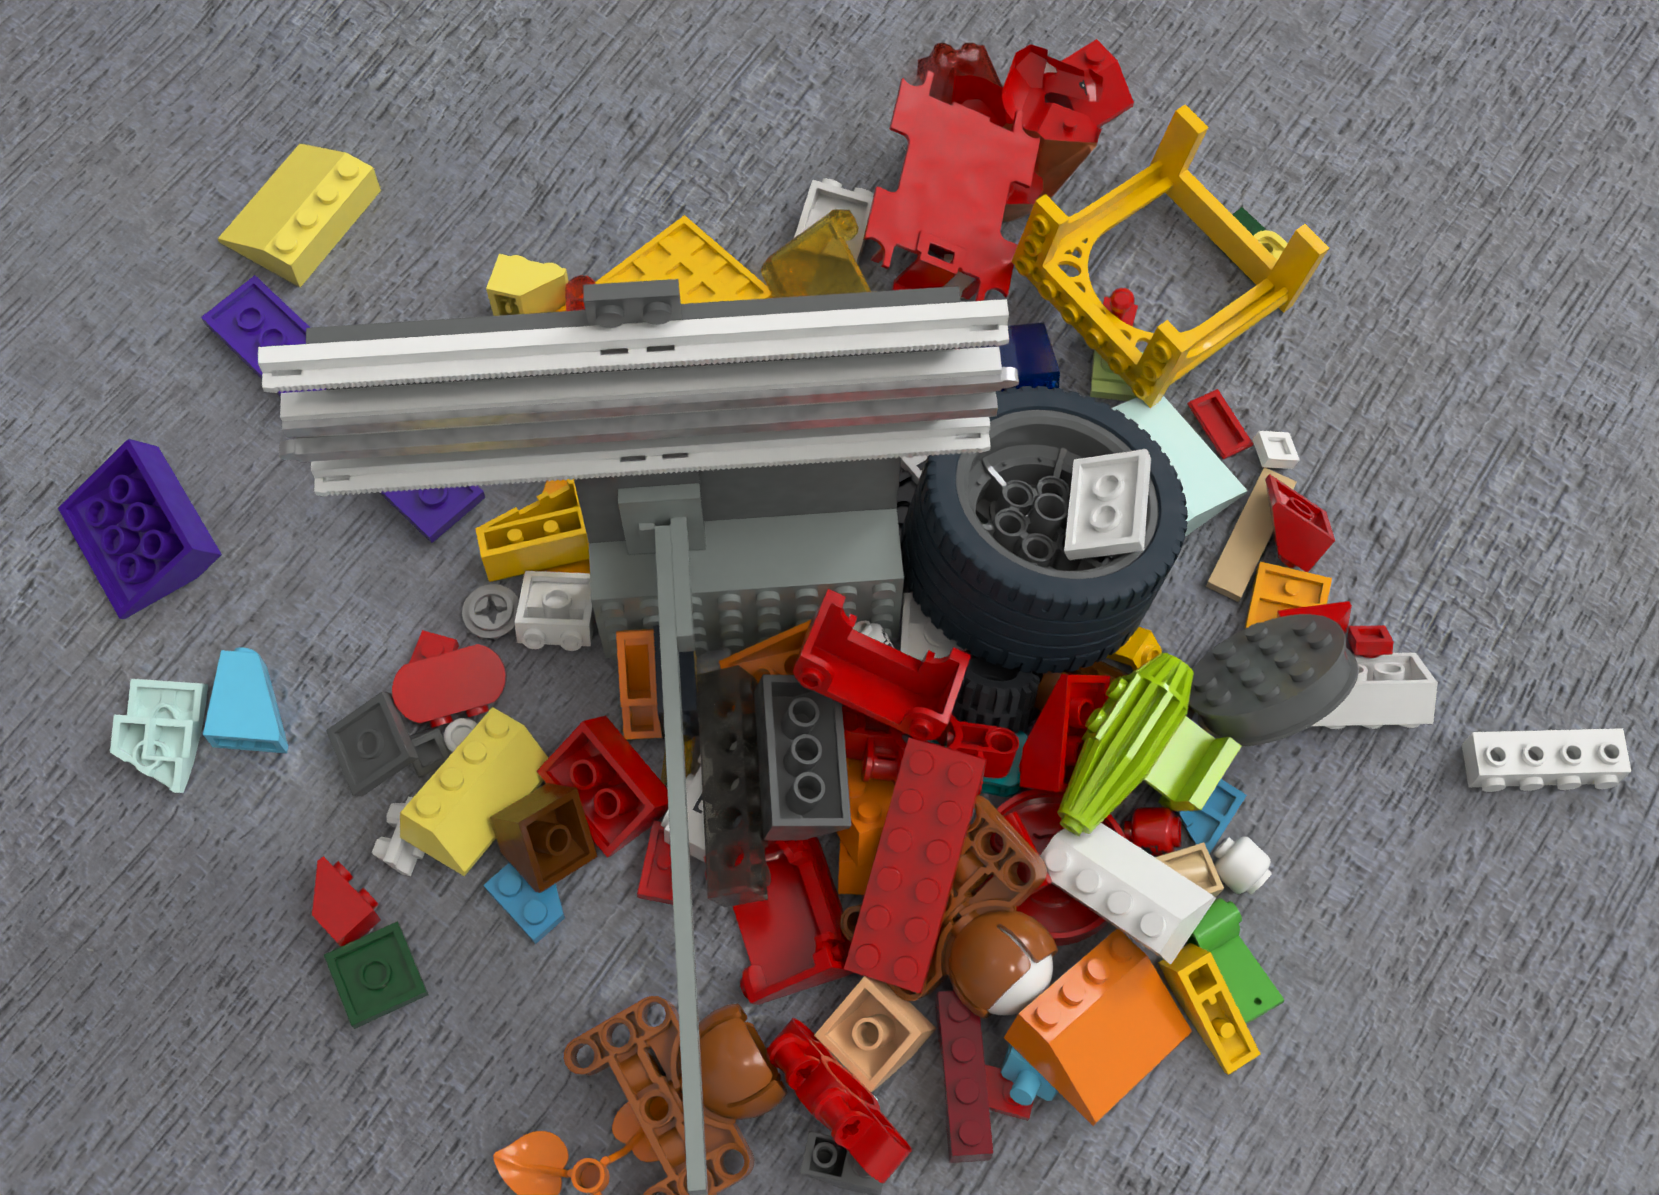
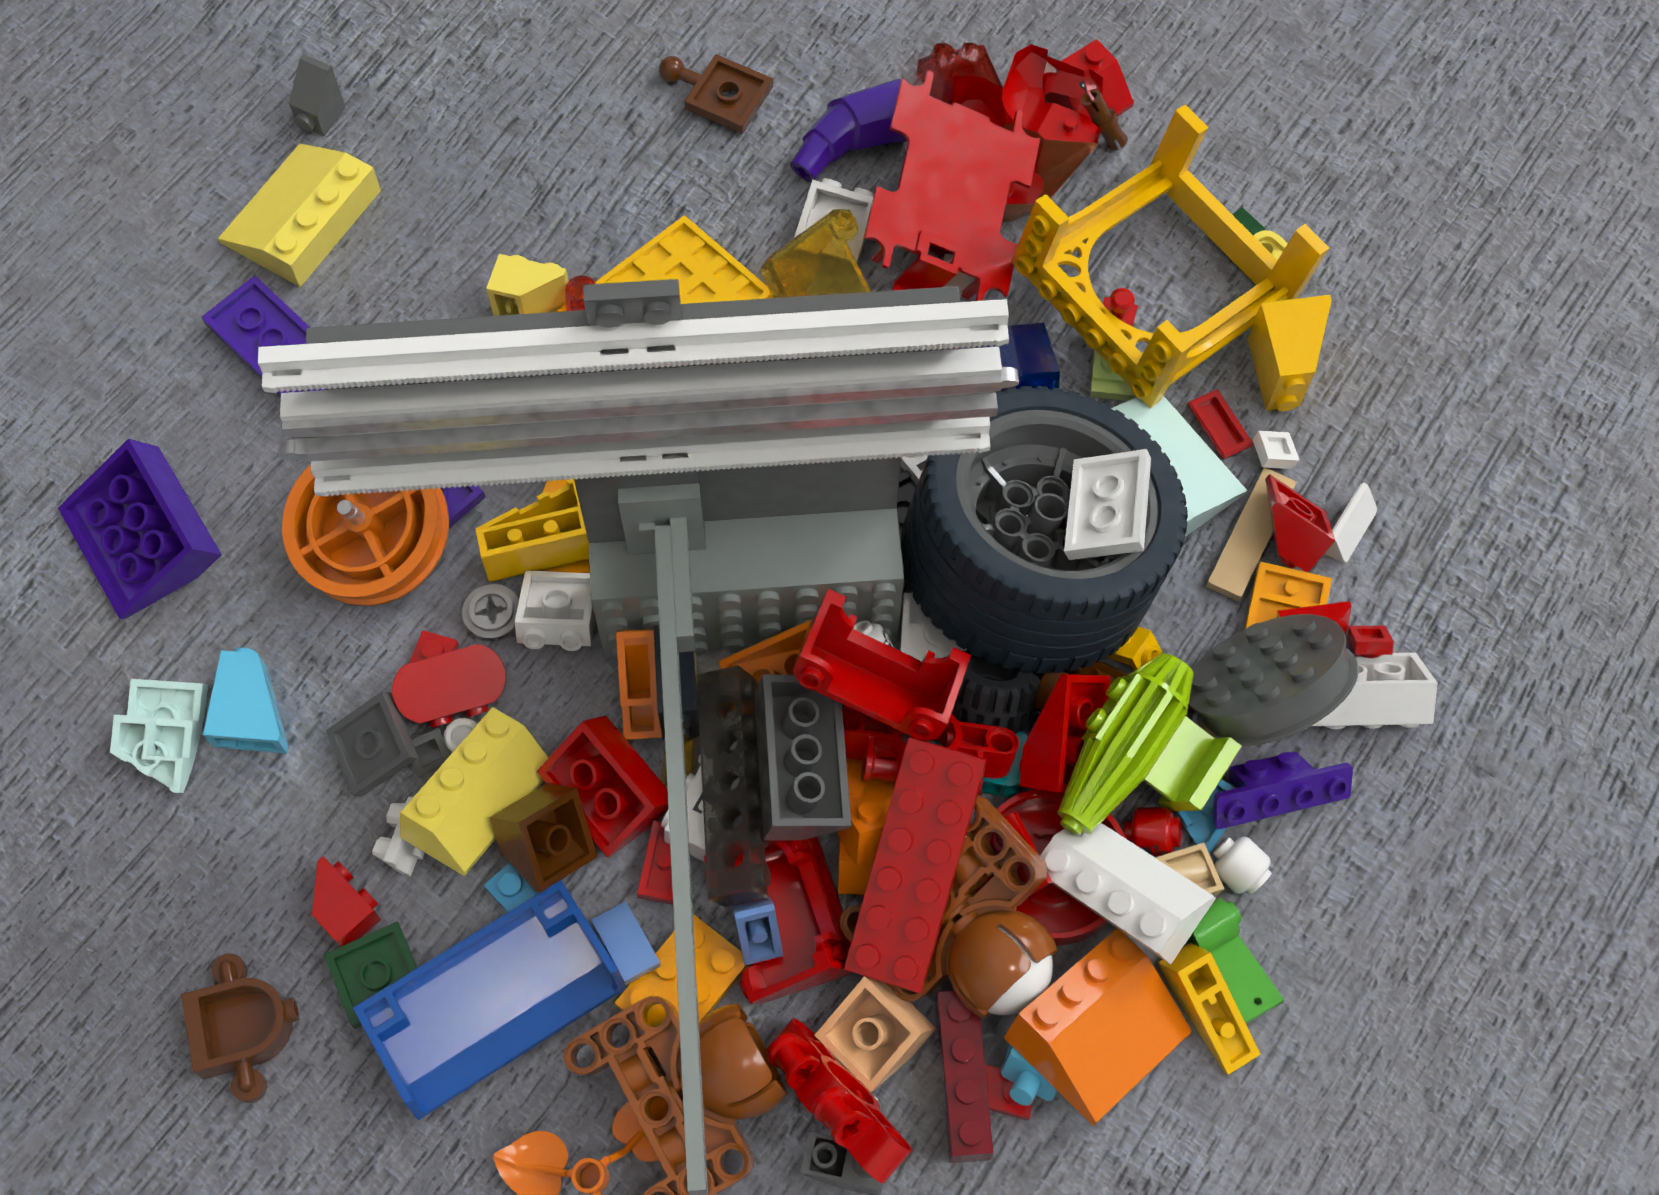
(237, 1026): none -> reddish brown piece
(315, 96): none -> dark grey slope
(364, 544): none -> orange wheel
(489, 999): none -> blue slope
(626, 942): none -> medium blue slope
(717, 969): none -> light orange plate
(720, 77): none -> reddish brown plate
(757, 931): none -> medium blue slope
(849, 123): none -> dark purple piece
(1104, 118): none -> reddish brown pin
(1278, 787): none -> dark purple bracket
(1287, 348): none -> yellow slope
(1352, 524): none -> white slope
(1546, 758): white brick -> none

